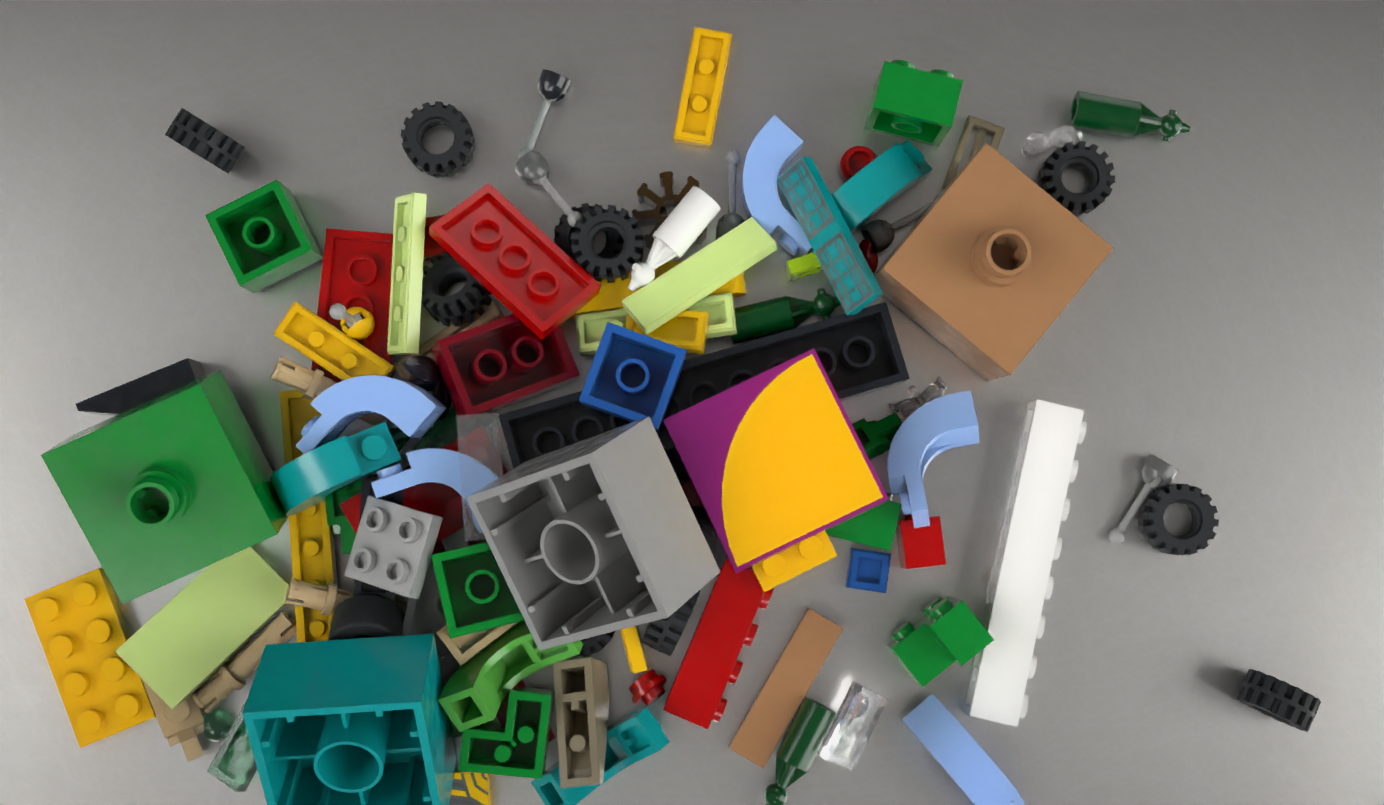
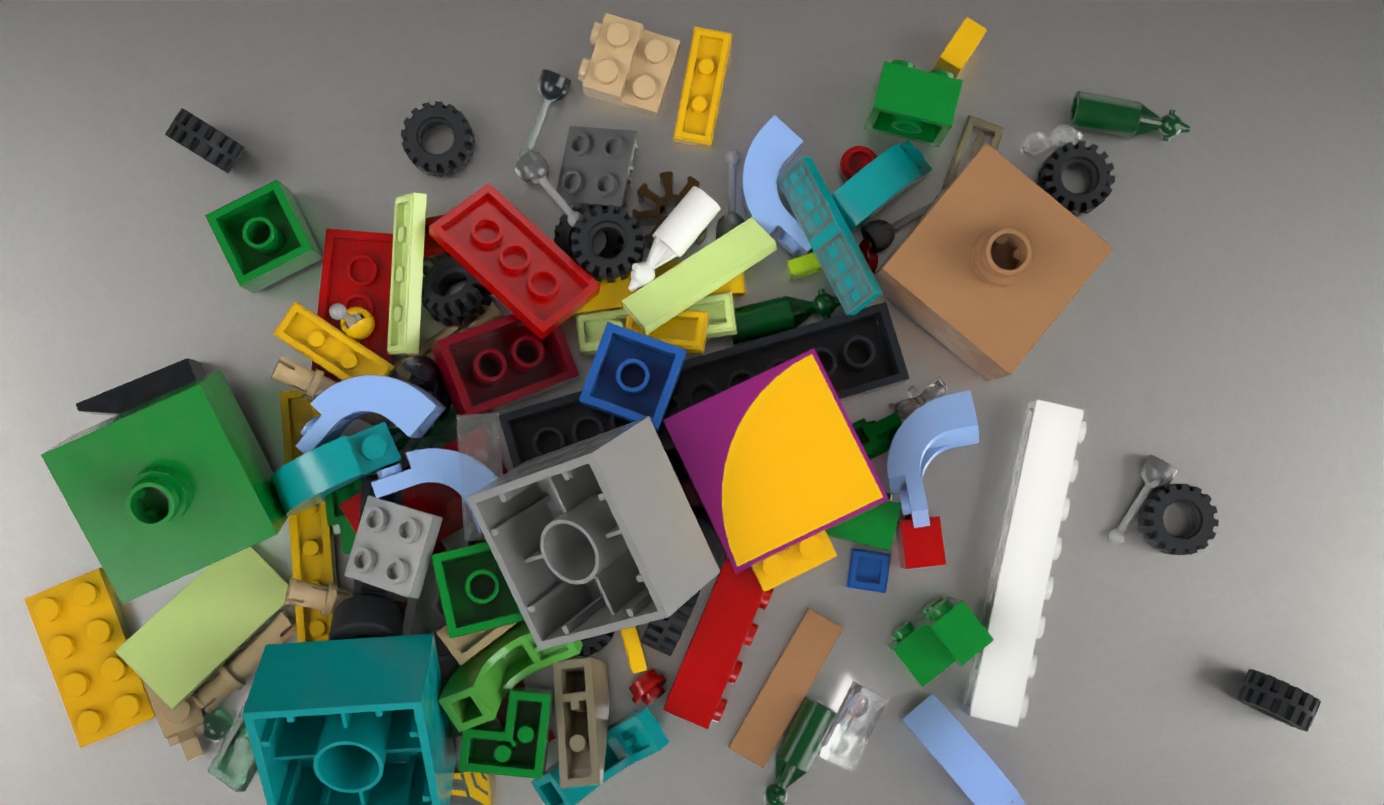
(597, 166): none -> dark grey hinge
(628, 65): none -> tan plate
(961, 47): none -> yellow piece

